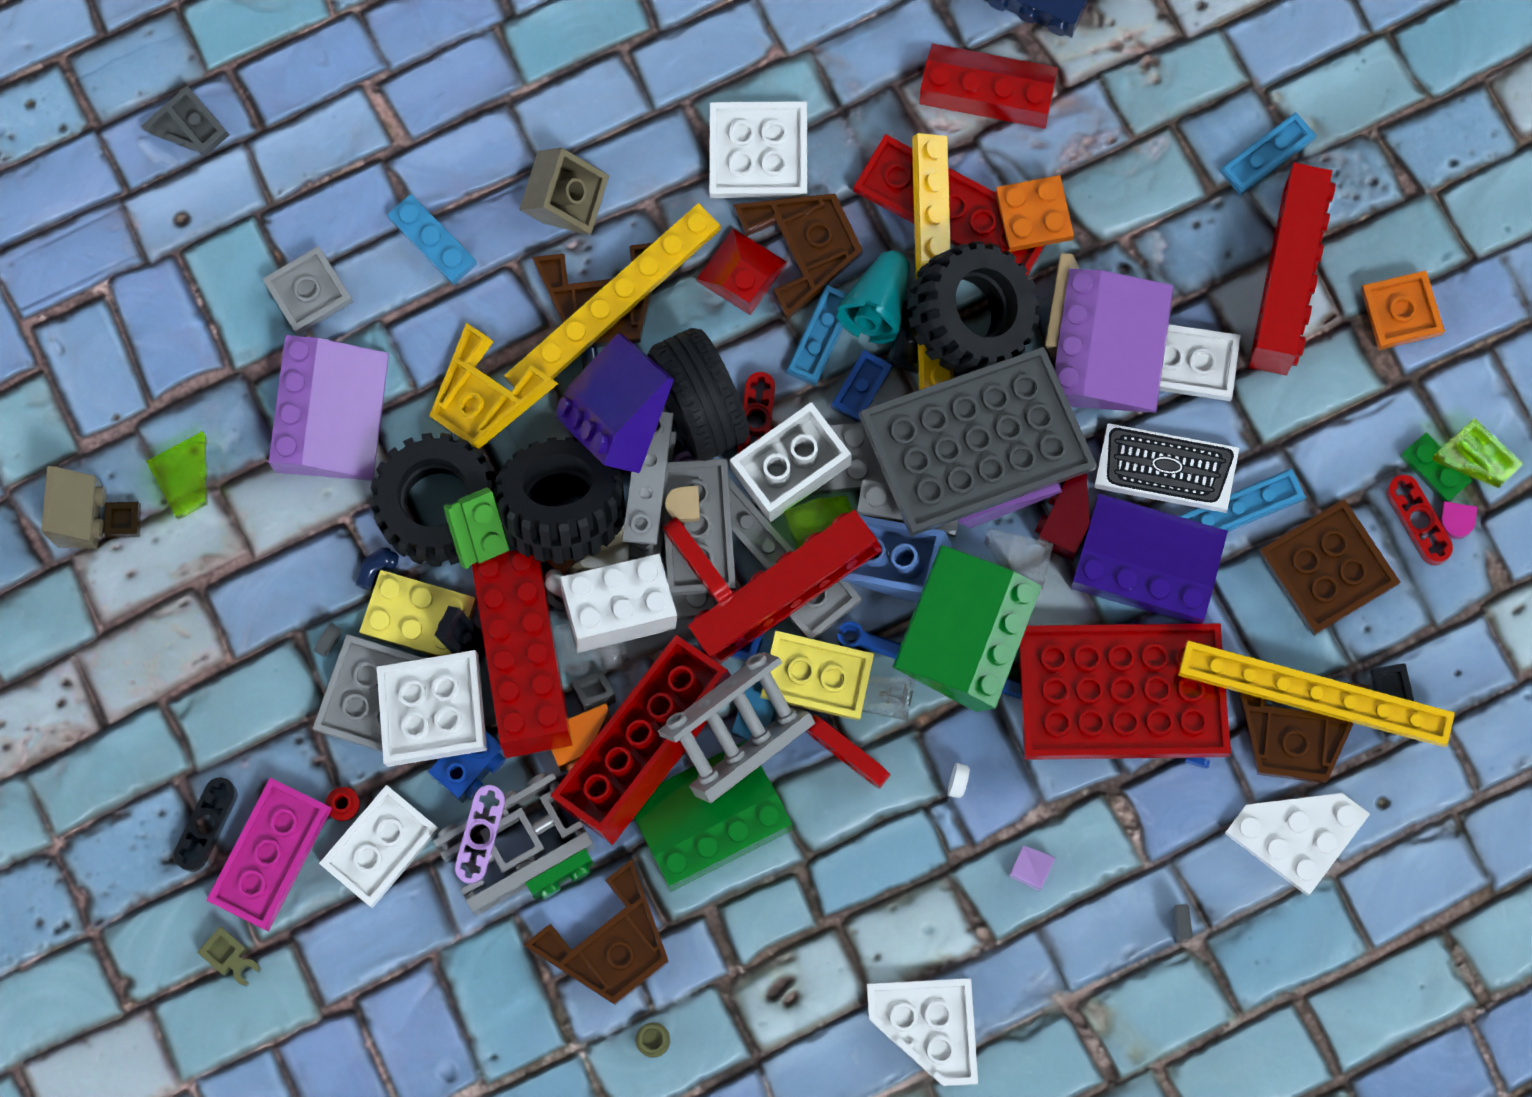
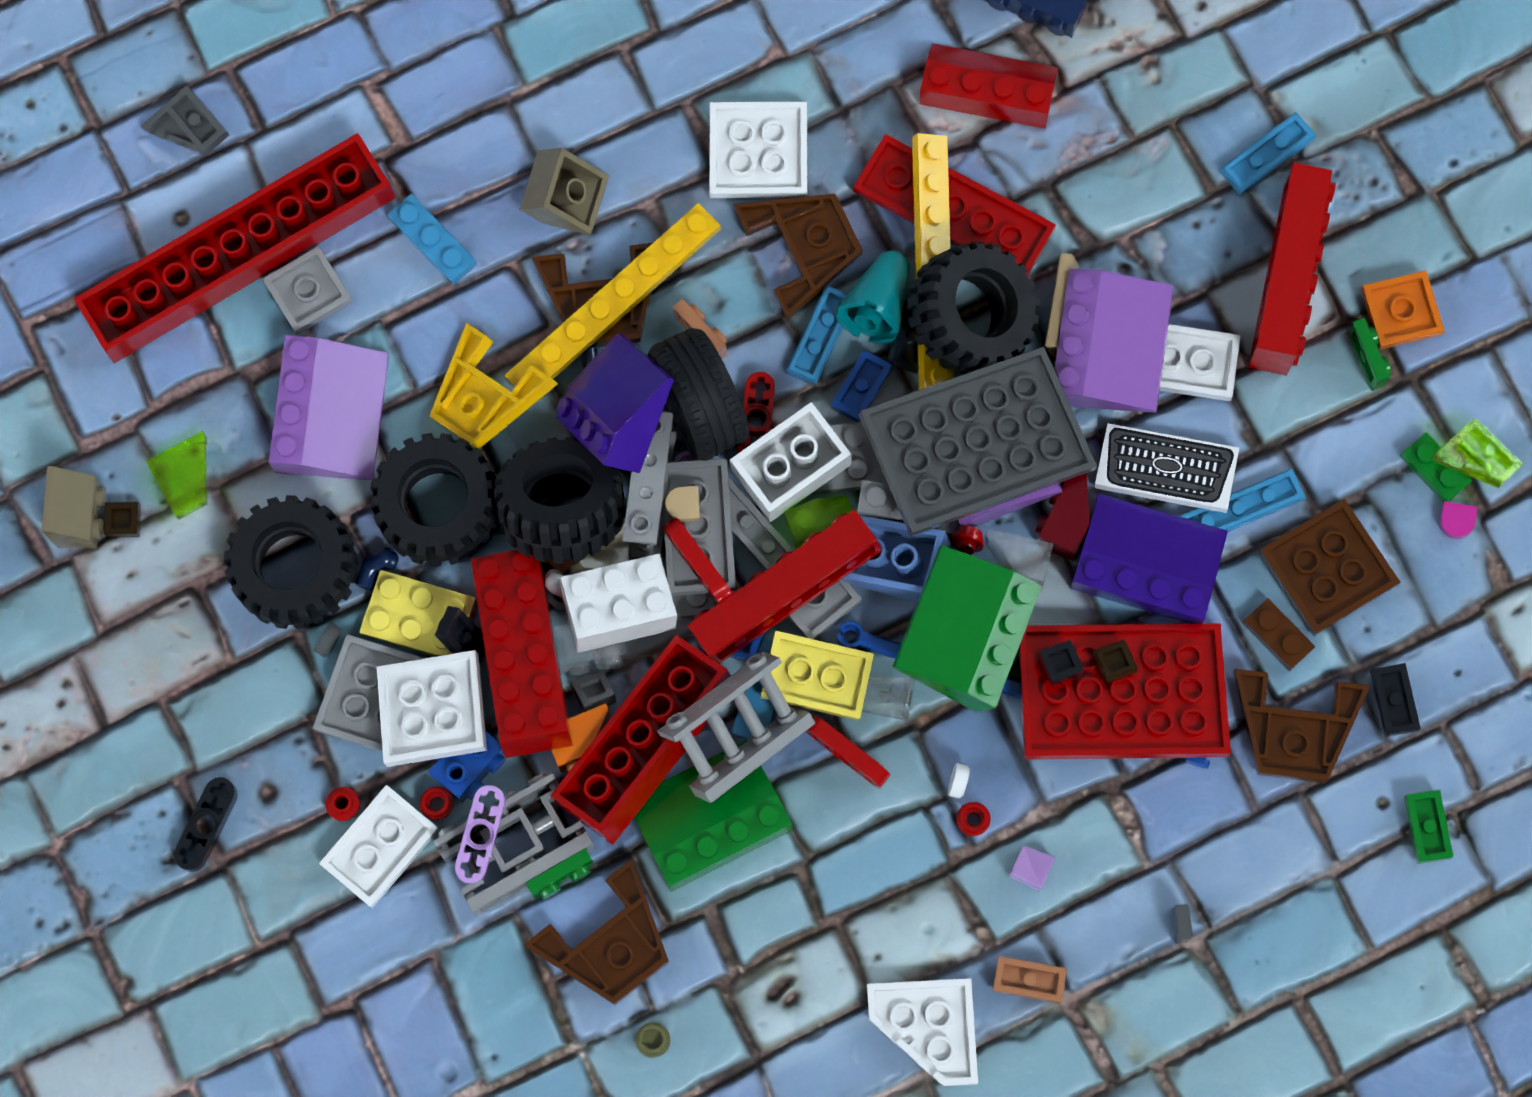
(226, 954): olive plate -> none
(235, 248): none -> red brick
(265, 529): none -> black tyre
(269, 854): dark pink plate -> none
(431, 794): none -> red plate
(476, 528): bright green plate -> none
(693, 317): none -> nougat plate
(741, 271): red slope -> none
(968, 539): none -> red plate
(973, 808): none -> red plate
(1029, 979): none -> nougat plate
(1034, 213): orange plate -> none
(1060, 662): none -> black plate
(1114, 661): none -> dark brown tile
(1278, 634): none -> reddish brown plate
(1298, 835): white plate -> none
(1316, 694): yellow plate -> none
(1365, 345): none -> green plate
(1428, 826): none -> green plate
(1440, 535): red beam -> none

